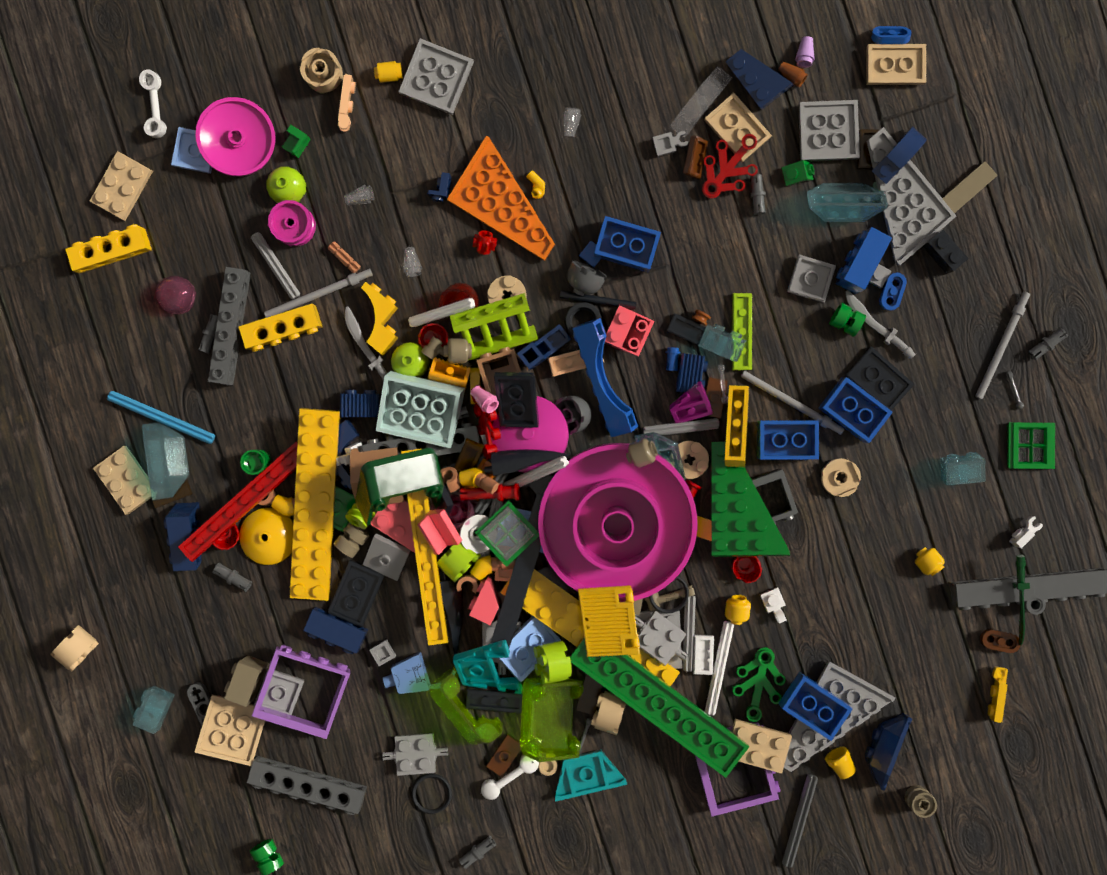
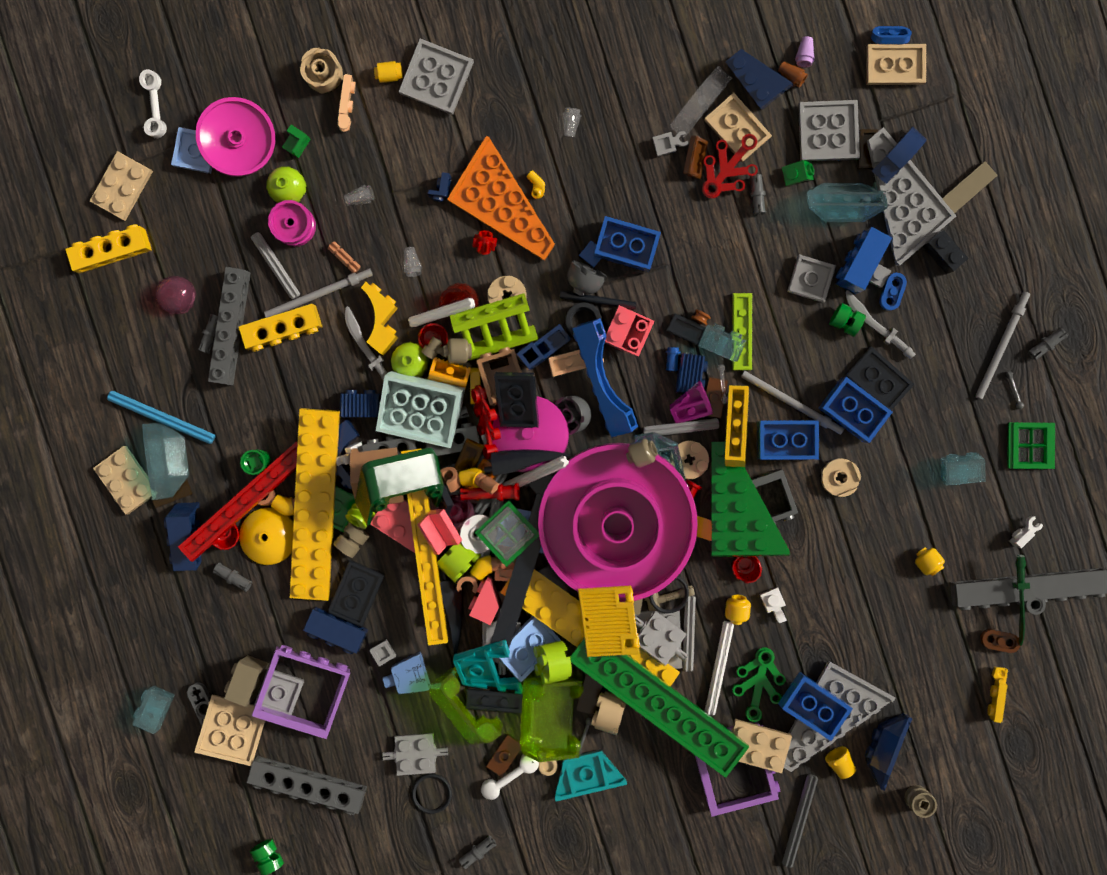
(74, 648): tan brick -> none
(386, 557): light grey plate -> none
(486, 400): bright pink cone -> none
(703, 654): white plate -> none

